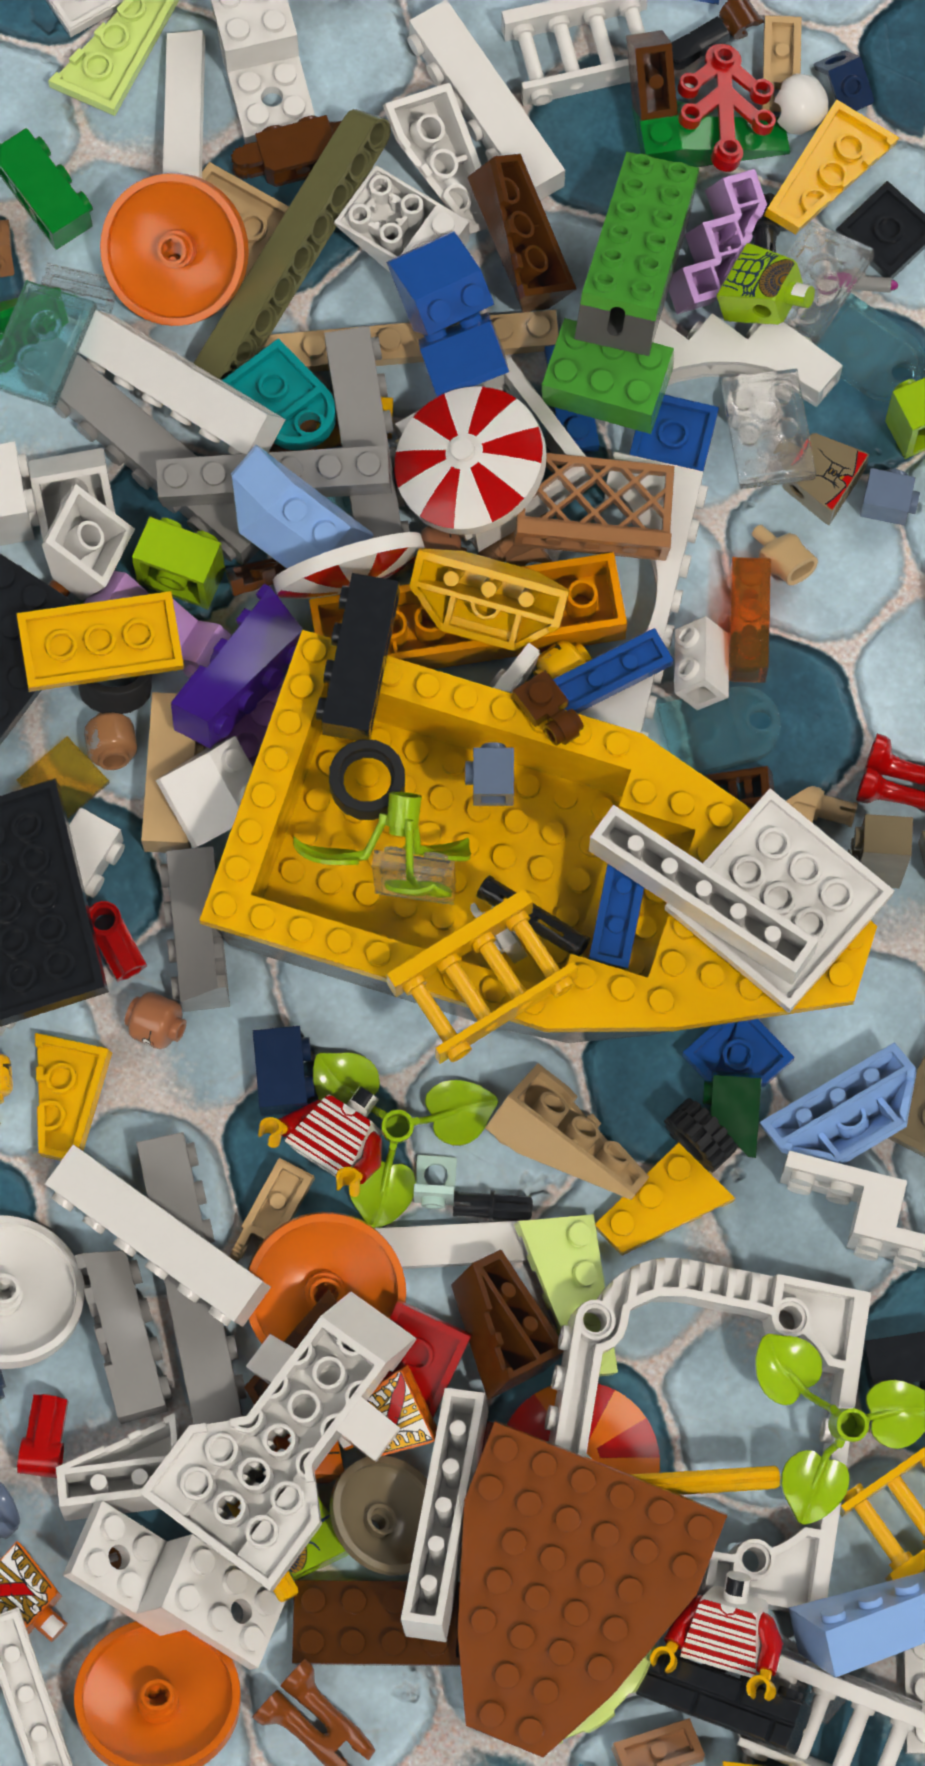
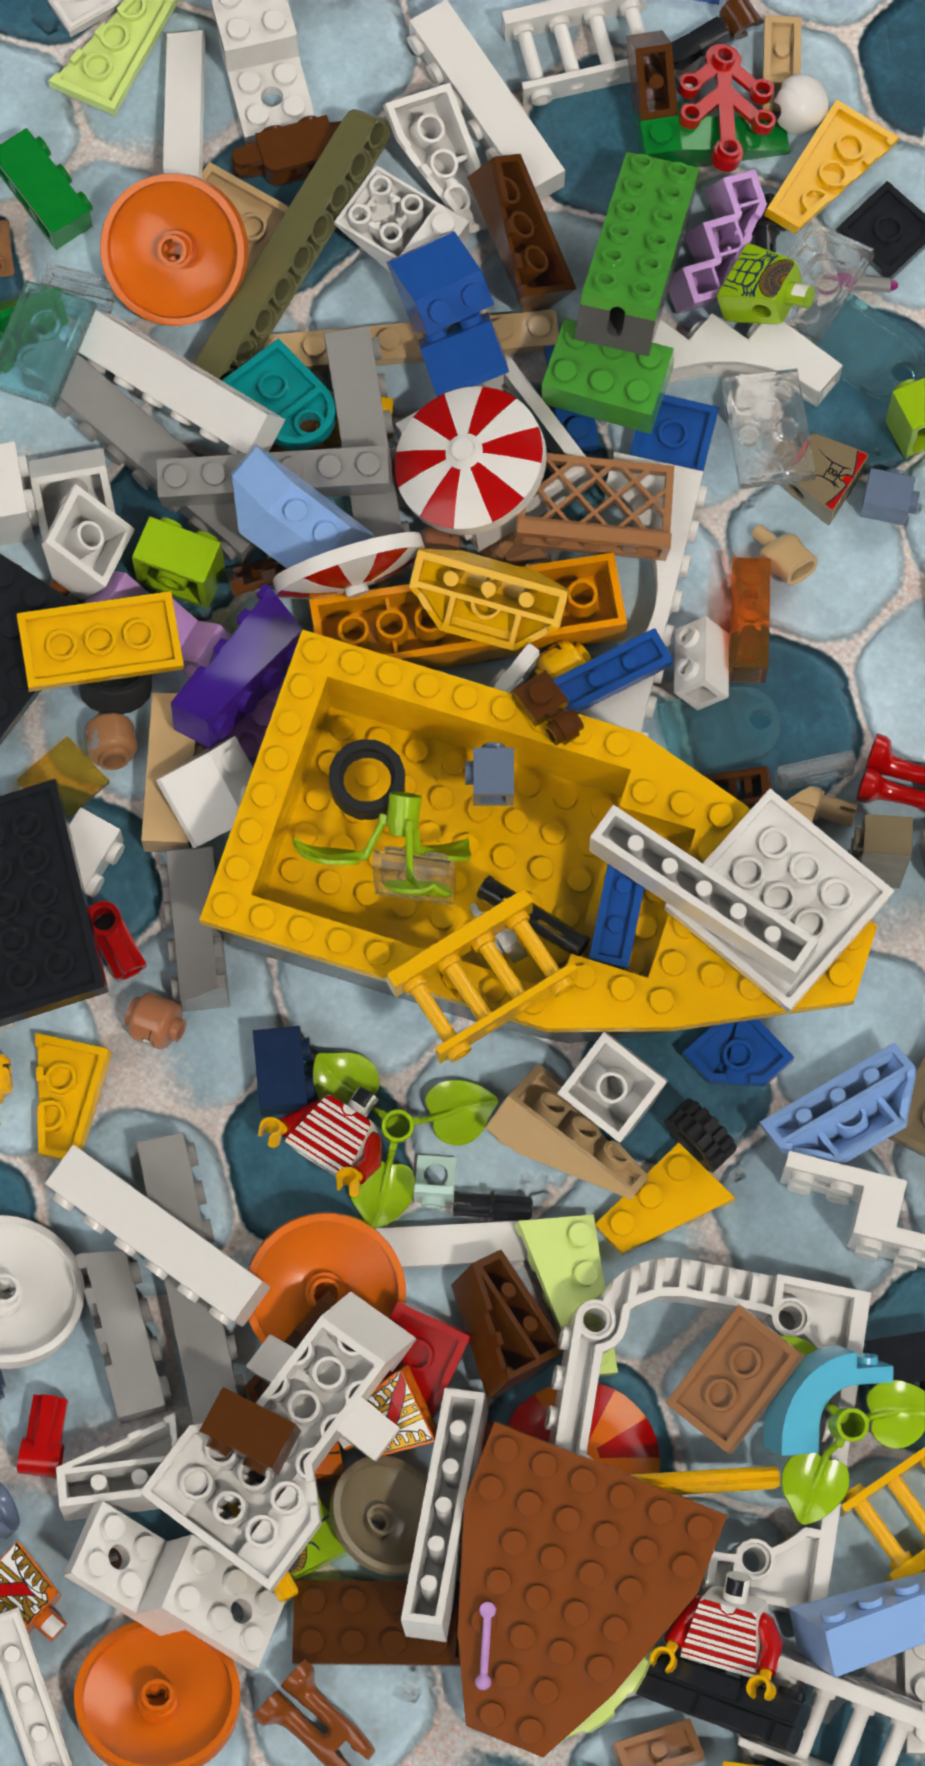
(249, 1432): none -> reddish brown brick
(274, 1205): tan hinge -> none
(360, 657): black brick -> none
(487, 1611): none -> lavender hinge
(613, 1087): none -> white slope
(735, 1379): none -> medium nougat plate
(736, 1104): dark green slope -> none
(796, 1410): none -> medium azure arch
(815, 770): none -> clear tile
(847, 79): dark blue bracket -> none

